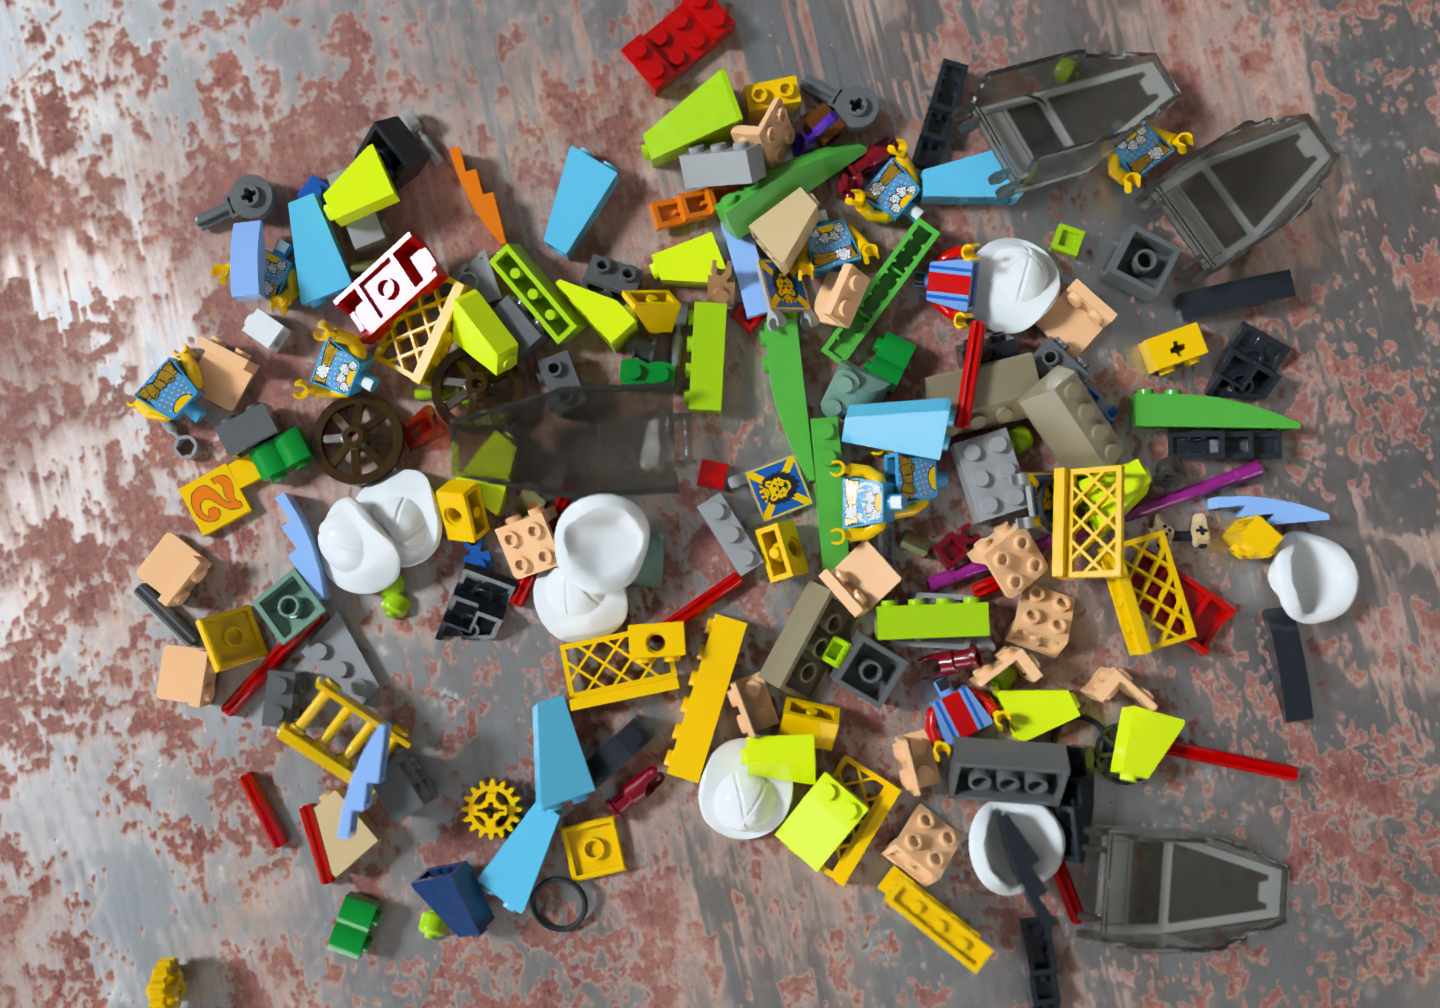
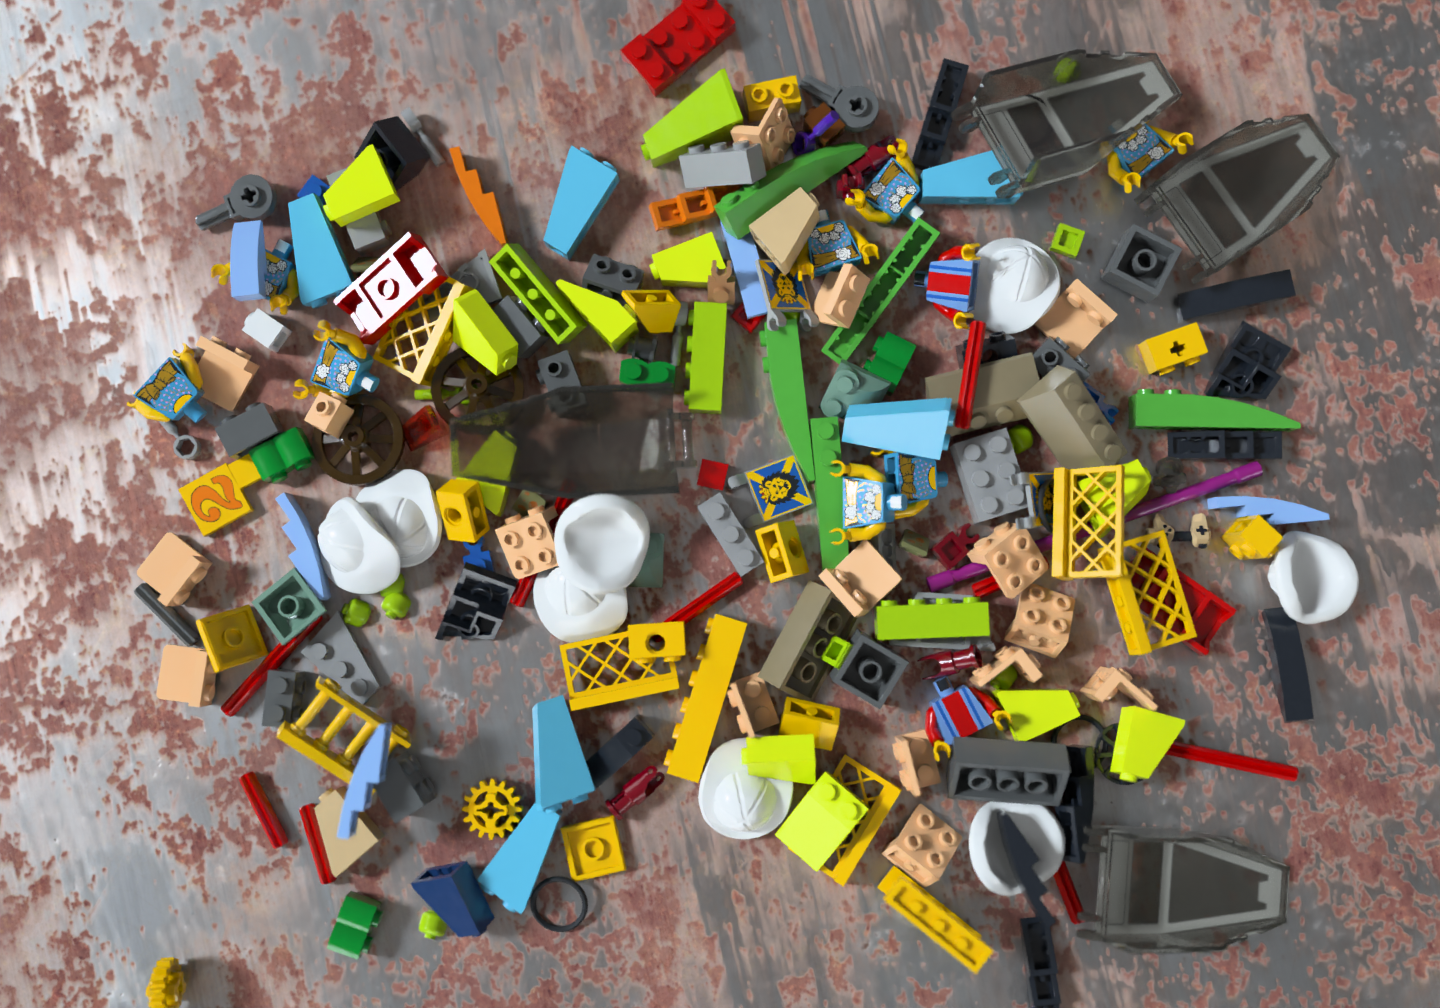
(329, 414): none -> light nougat brick
(356, 612): none -> lime piece

